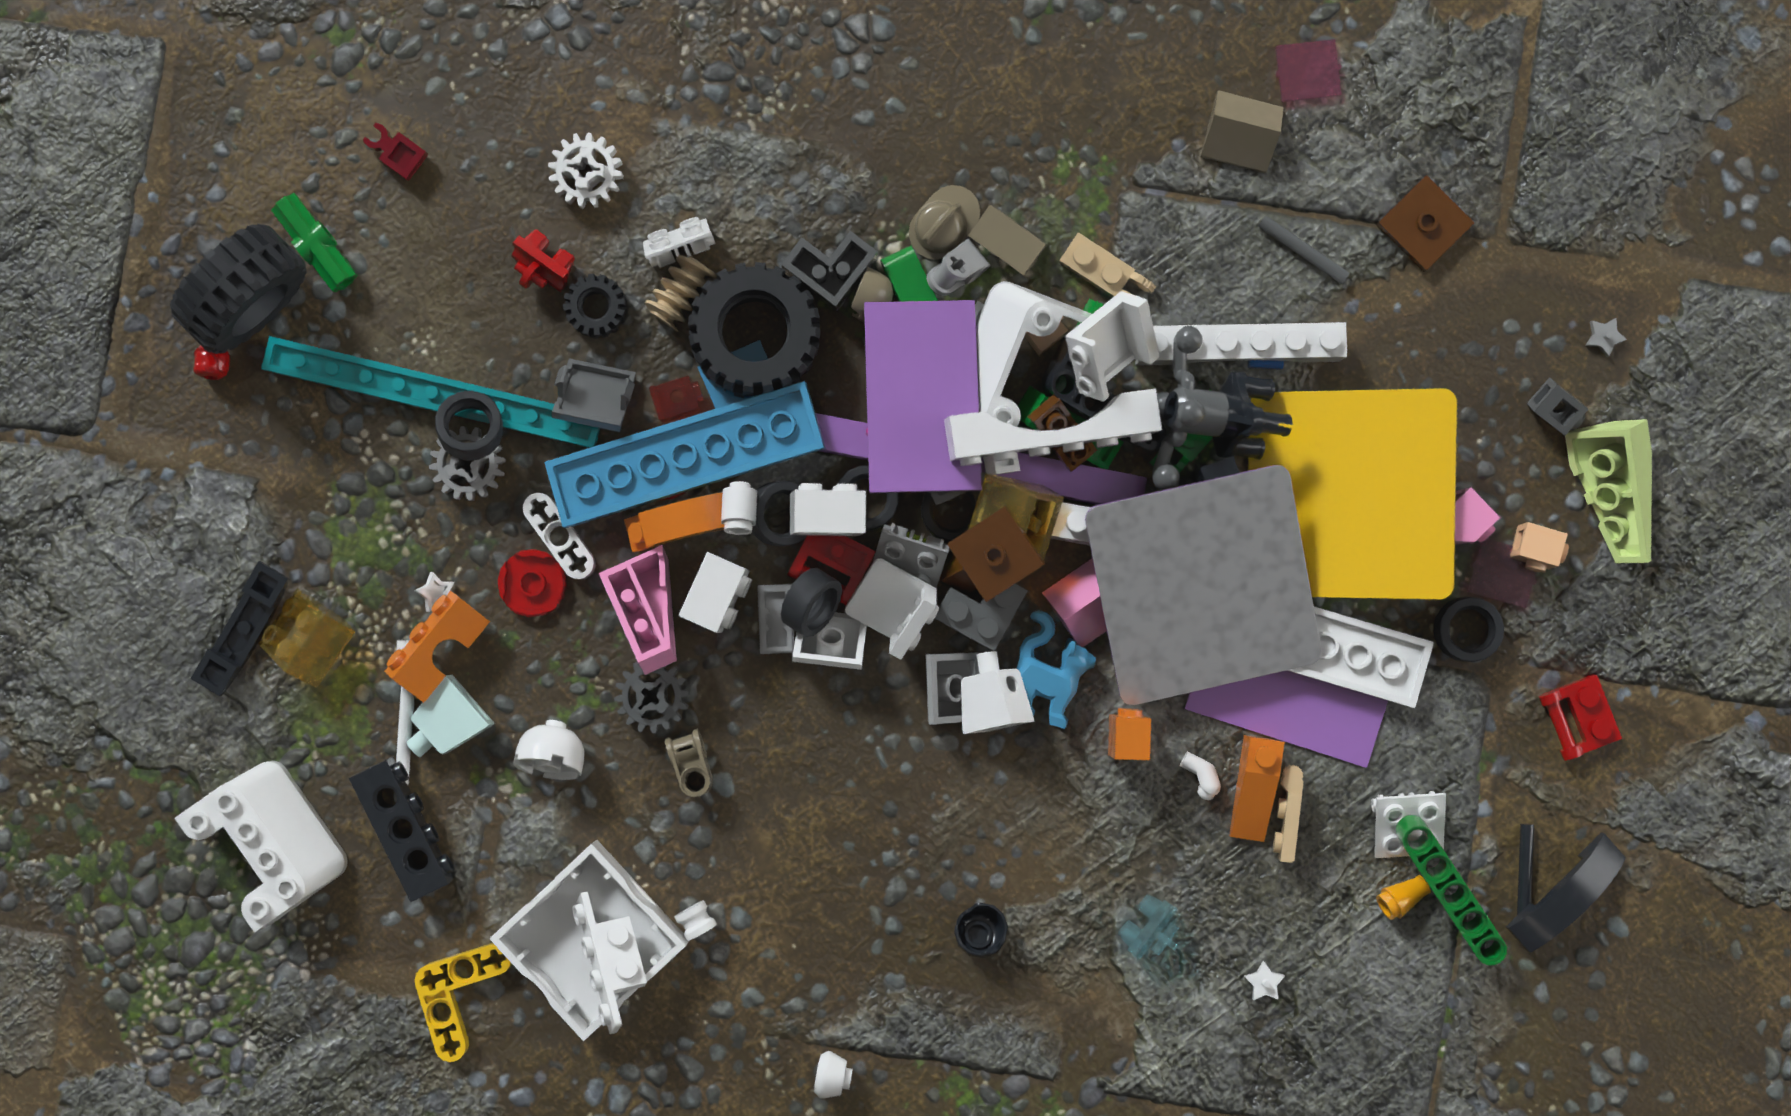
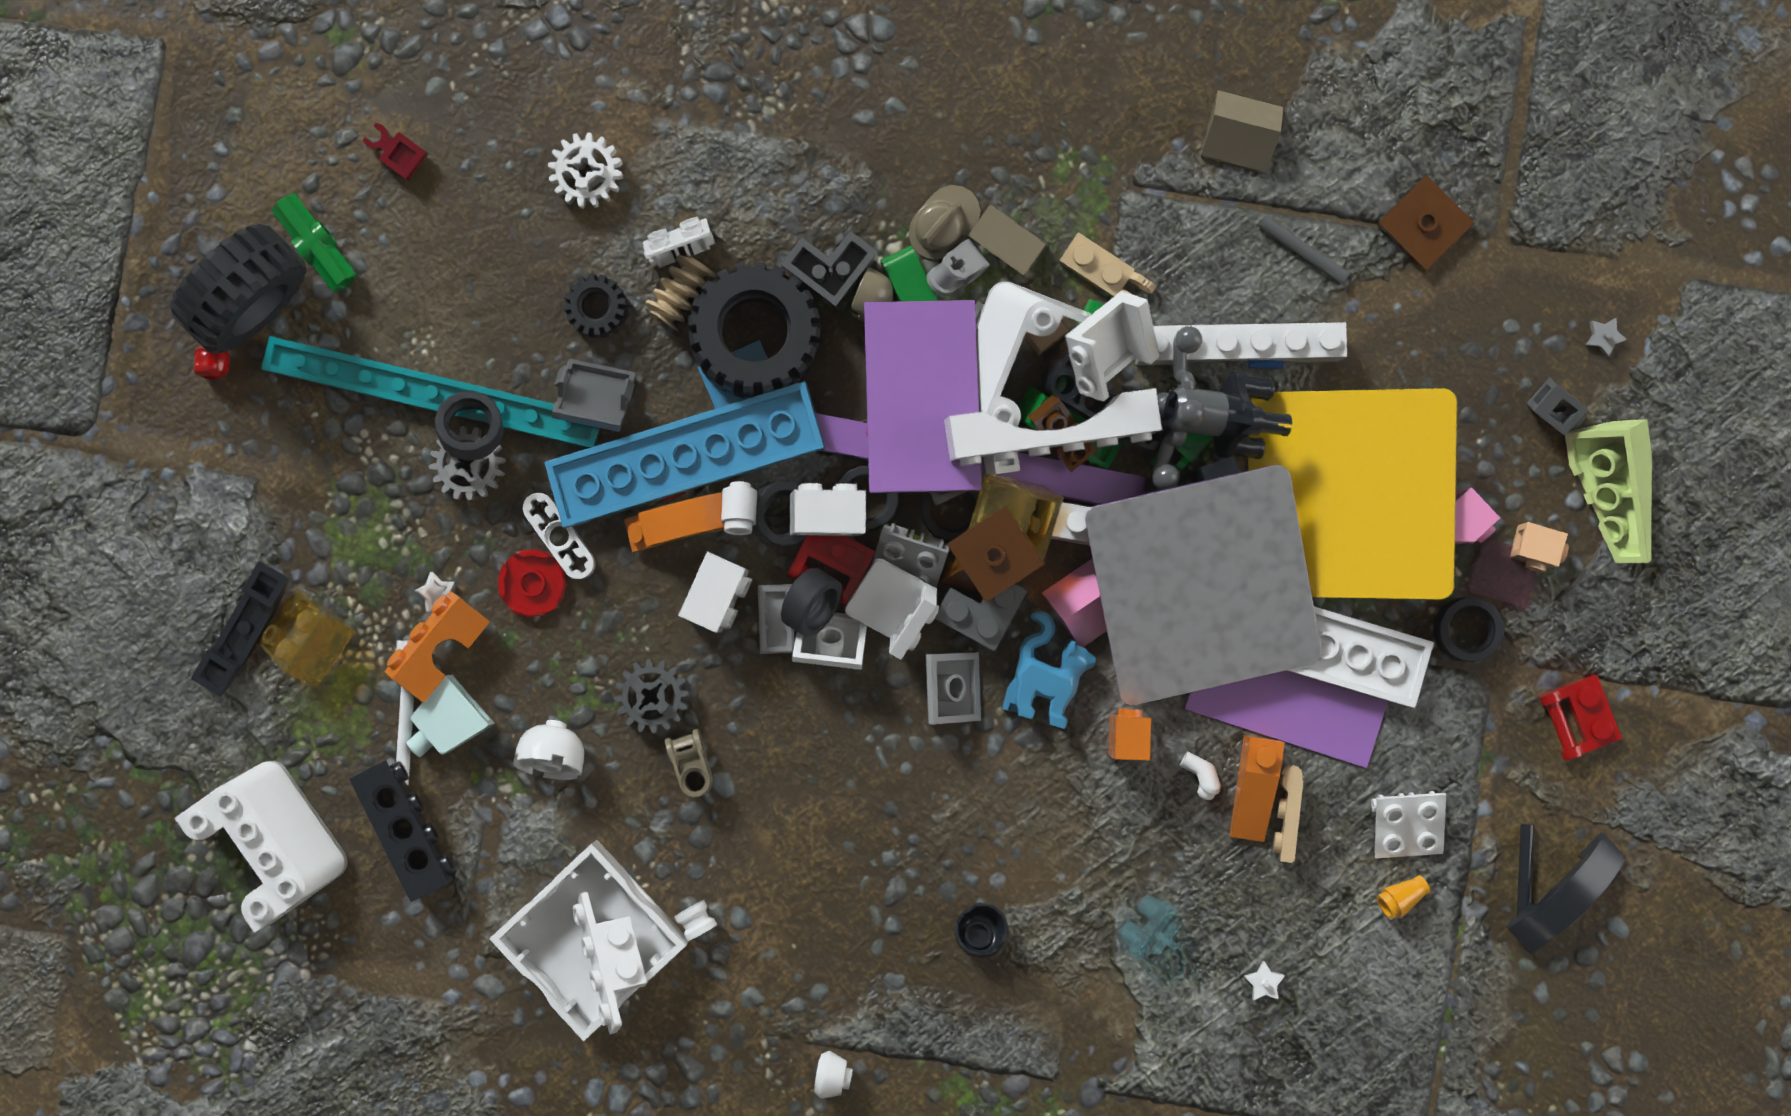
(445, 994): yellow beam -> none
(537, 266): red hips -> none
(644, 606): bright pink wedge -> none
(669, 410): clear red brick -> none
(993, 697): white torso -> none
(1308, 70): clear pink piece -> none
(1458, 903): green beam -> none

